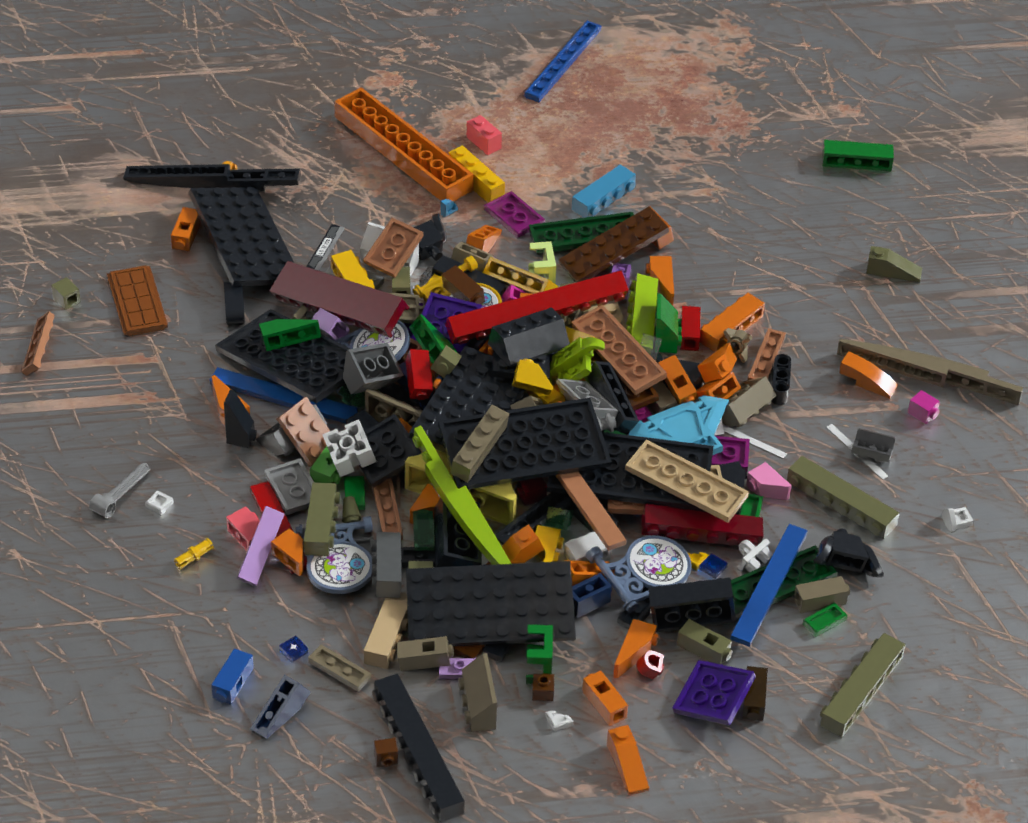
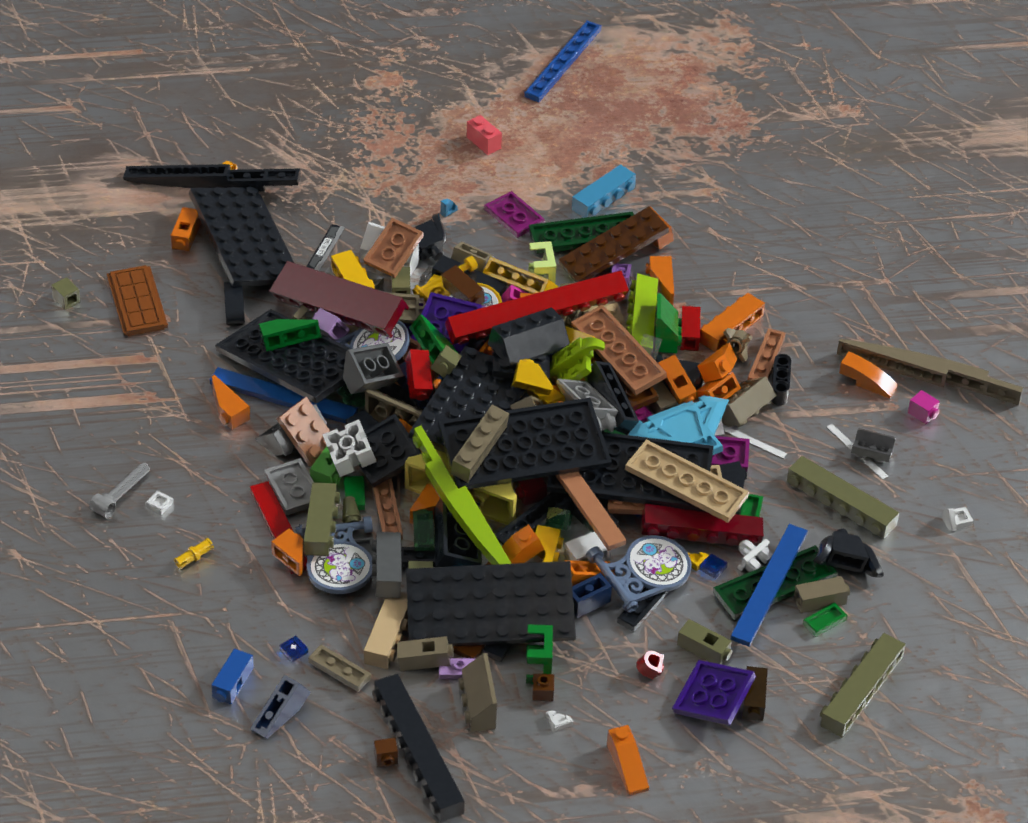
(37, 344): nougat plate -> none
(238, 422): black slope -> none
(242, 526): coral brick -> none
(260, 546): lavender tile -> none
(403, 145): orange brick -> none
(484, 237): orange slope -> none
(485, 181): yellow brick -> none
(605, 698): orange brick -> none
(637, 642): orange slope -> none
(700, 601): black brick -> none
(768, 483): bright pink slope -> none
(857, 155): green brick -> none
(890, 264): olive slope -> none

